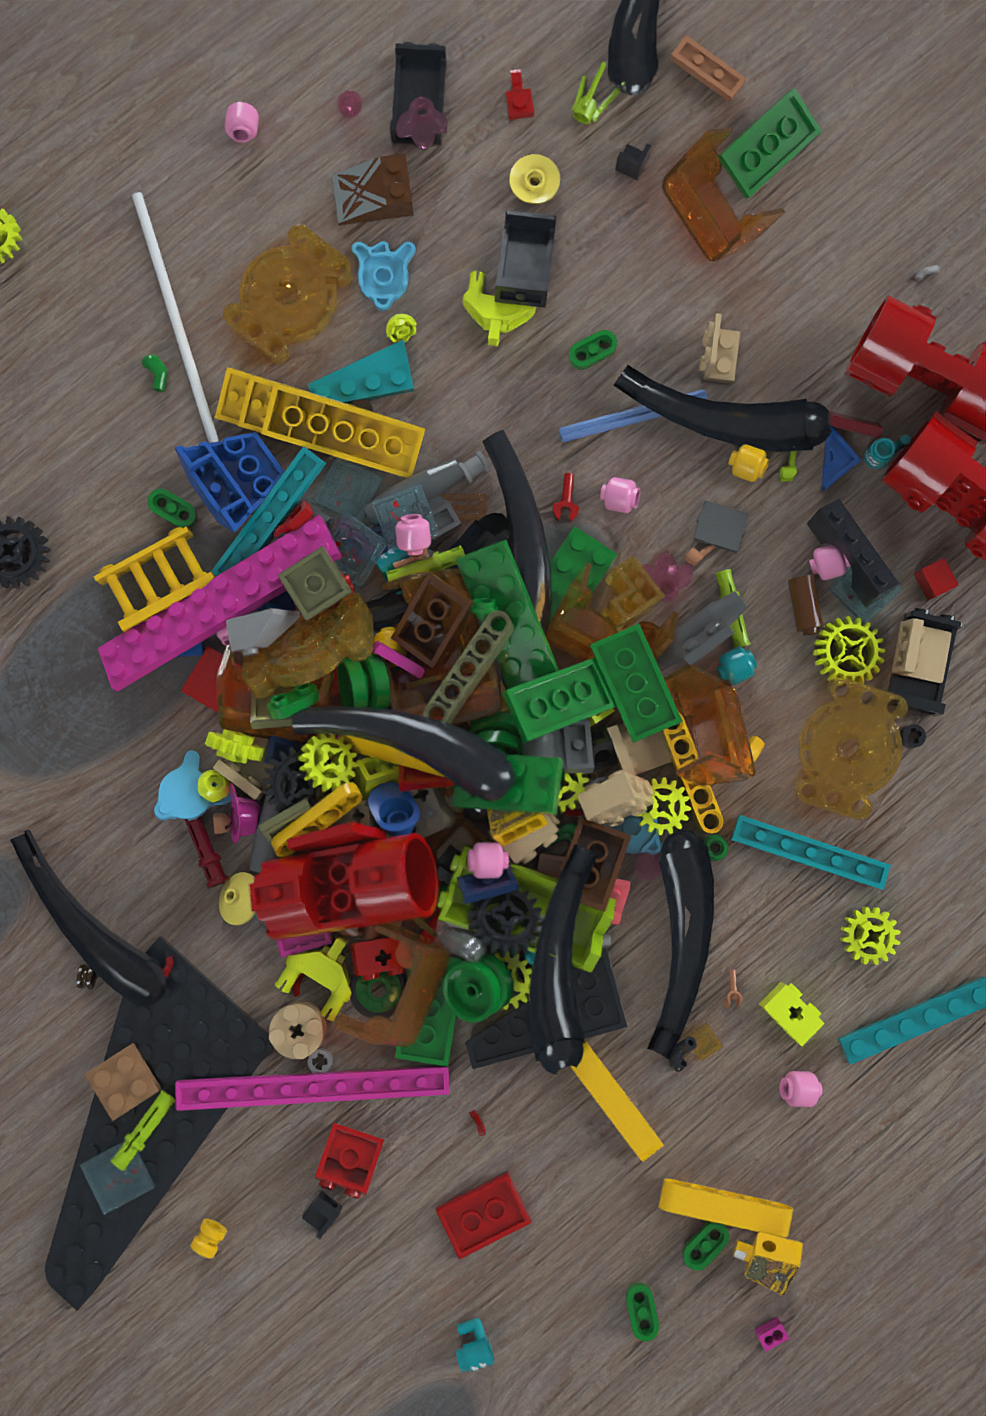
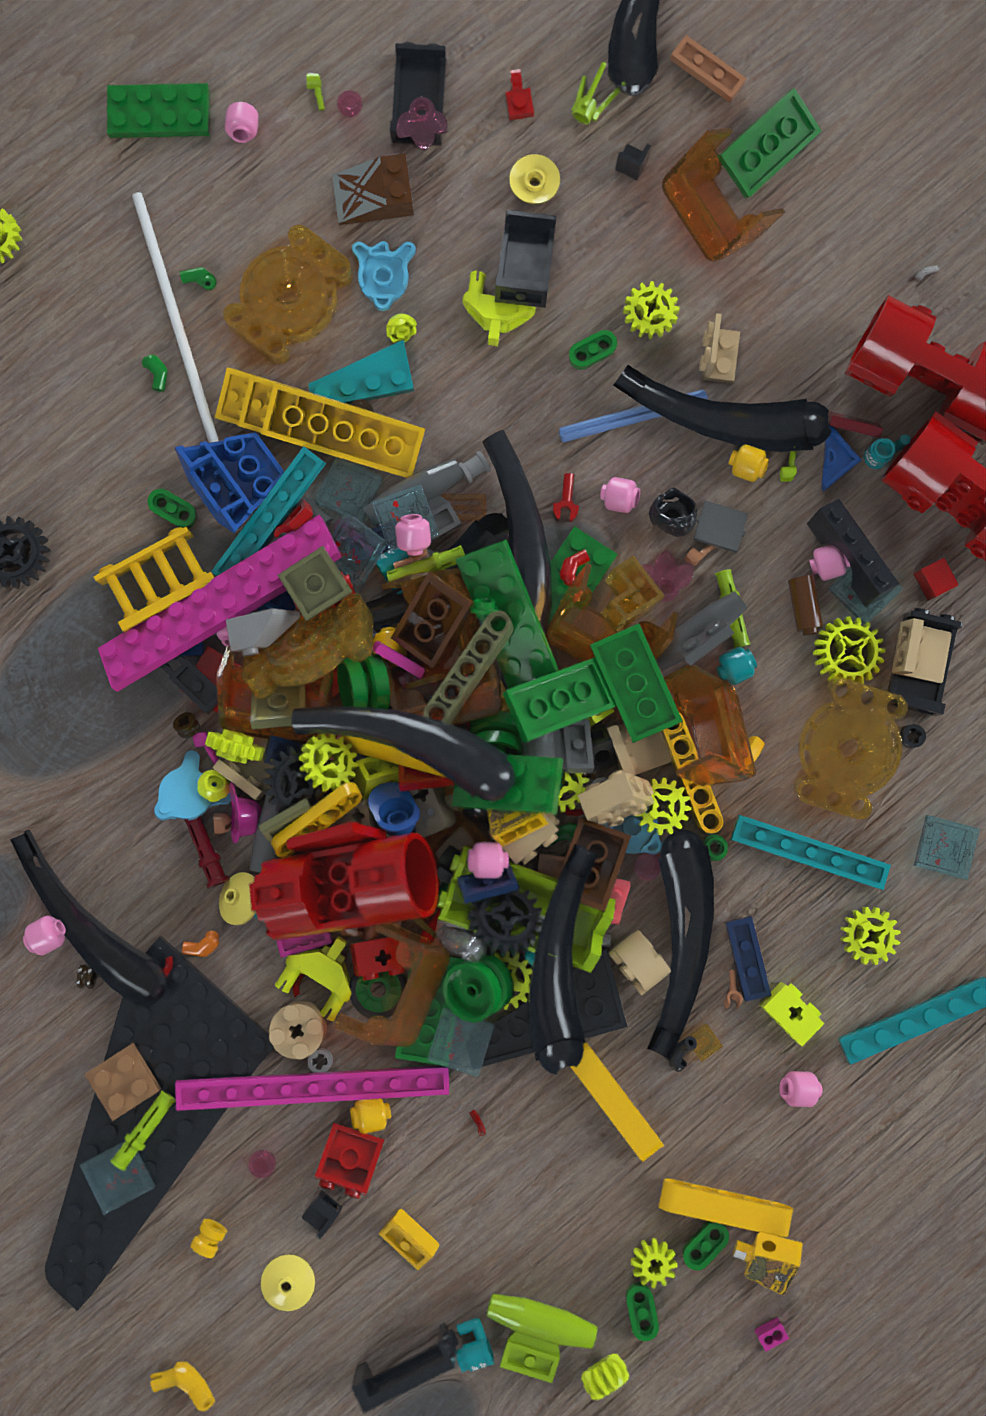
(44, 935): none -> bright pink head
(158, 110): none -> green plate
(186, 725): none -> dark brown bush
(188, 1380): none -> yellow arm
(193, 684): none -> black hinge
(199, 740): none -> dark pink hand
(200, 276): none -> green arm
(204, 947): none -> orange arm
(262, 1163): none -> clear pink plate
(287, 704): green plate -> none
(291, 1270): none -> light yellow dish
(314, 82): none -> lime hand
(370, 1115): none -> yellow head
(378, 1389): none -> black panel
(409, 1239): none -> yellow slope
(460, 1043): none -> clear light blue tile
(483, 1215): red tile -> none
(537, 1334): none -> lime plate
(570, 566): none -> red arm
(605, 1376): none -> neon yellow gear
(639, 304): none -> neon yellow gear
(639, 962): none -> tan brick
(663, 1258): none -> neon yellow gear
(674, 517): none -> black hair
(748, 958): none -> dark blue plate
(946, 847): none -> clear light blue tile

